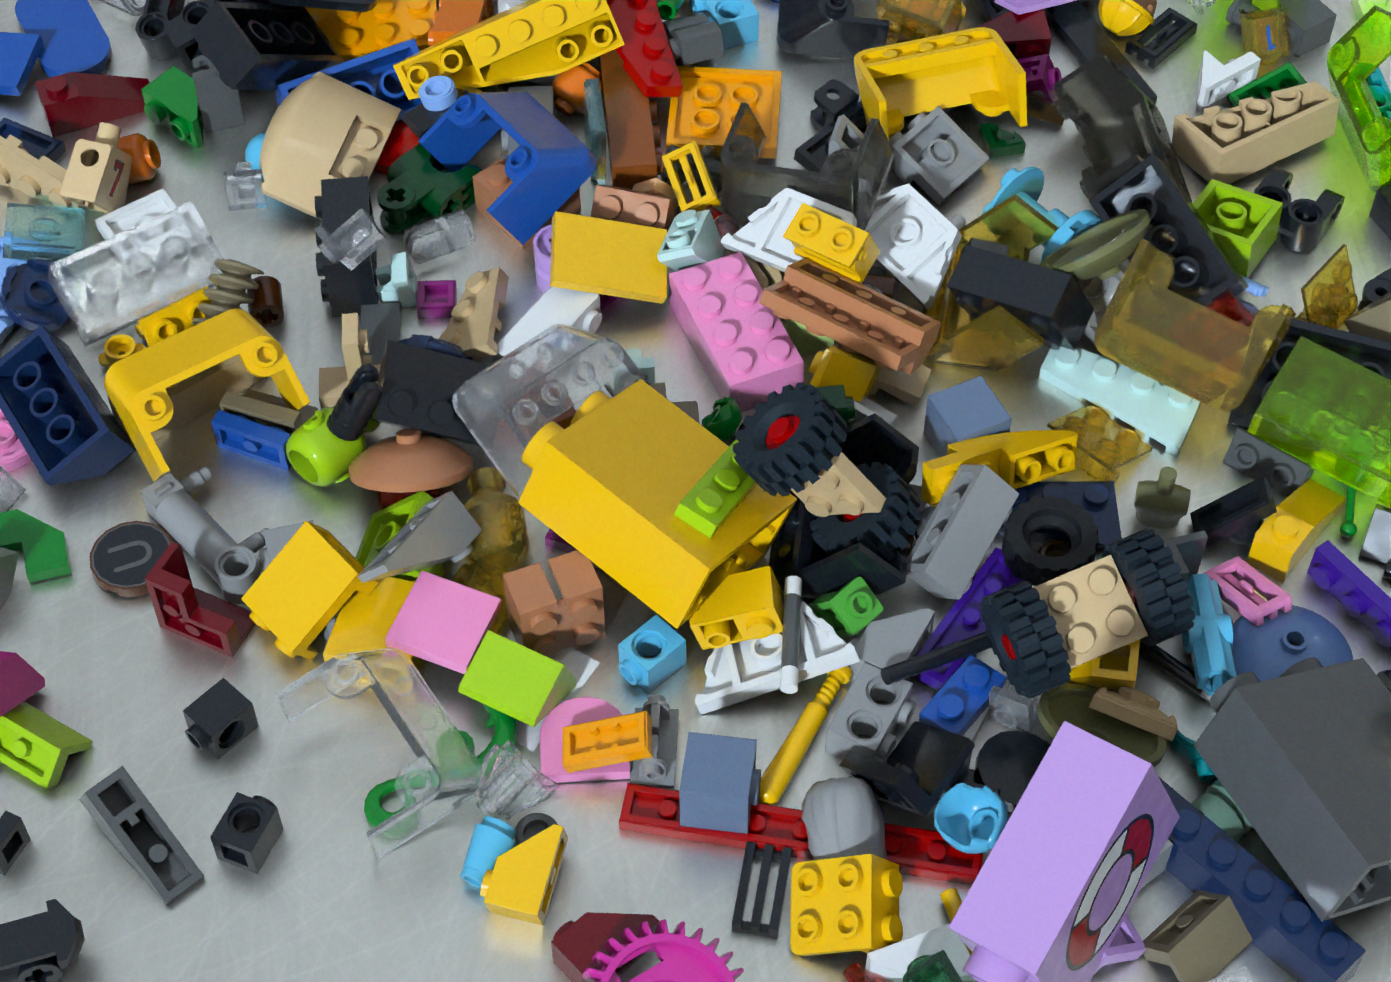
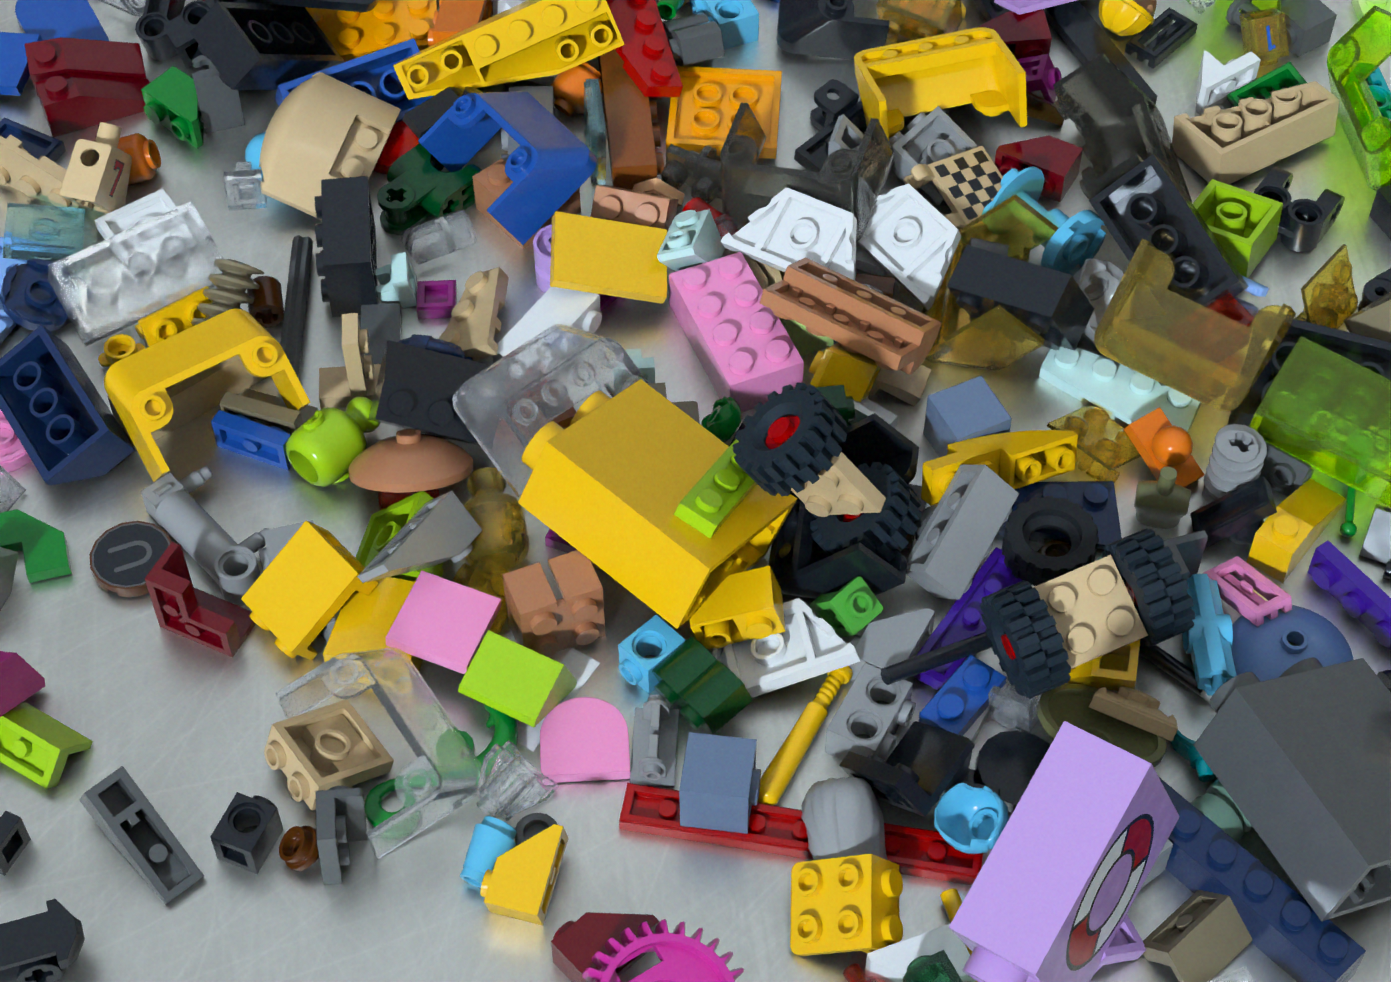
(87, 56): none -> dark red slope
(219, 719): black brick -> none
(296, 300): none -> dark grey axle
(299, 847): none -> reddish brown plate
(325, 751): none -> tan plate
(338, 822): none -> dark grey bracket
(352, 240): clear bracket -> none
(356, 404): black hinge -> none
(438, 93): light blue tile -> none
(607, 741): light orange plate -> none
(699, 203): yellow tile -> none
(701, 686): none -> dark green brick
(767, 856): black tile -> none
(791, 635): dark grey bar -> none
(832, 243): yellow hinge -> none
(964, 181): none -> tan flag
(999, 141): dark green tile -> none
(1053, 156): none -> dark red slope
(1101, 248): olive dish -> none
(1164, 446): none -> orange tile
(1234, 460): none -> light grey piece

